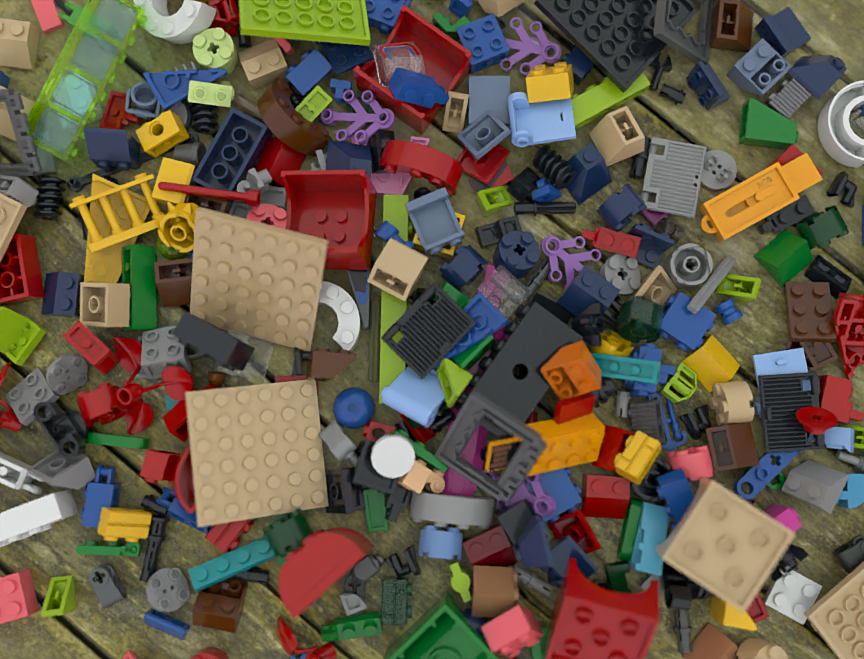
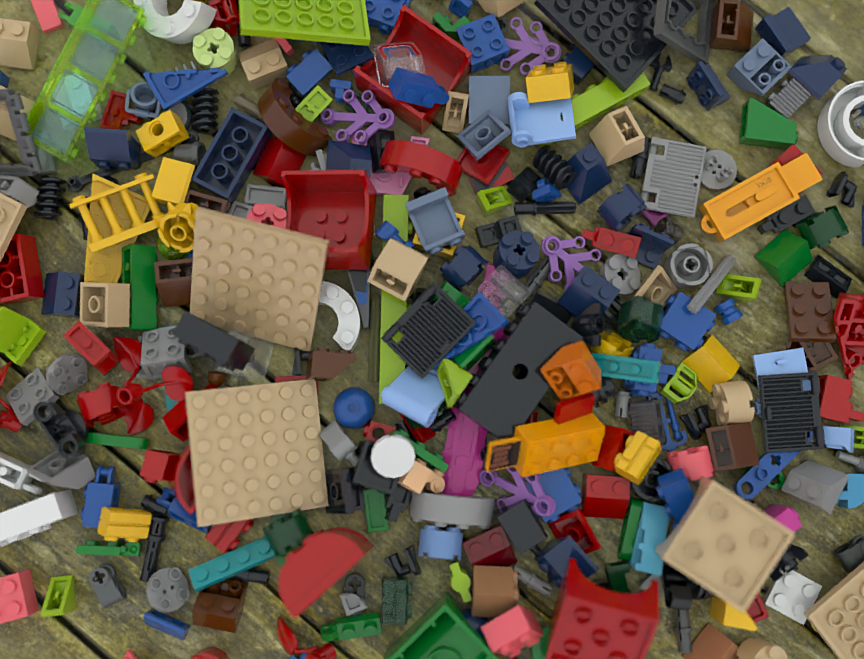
(211, 93): yellowish green bracket -> none
(251, 197): red piece -> none
(255, 181): light grey hips -> none
(367, 568): dark grey arm -> none
(463, 429): dark grey hinge -> none
(533, 545): dark blue slope -> none
(816, 419): red piece -> none

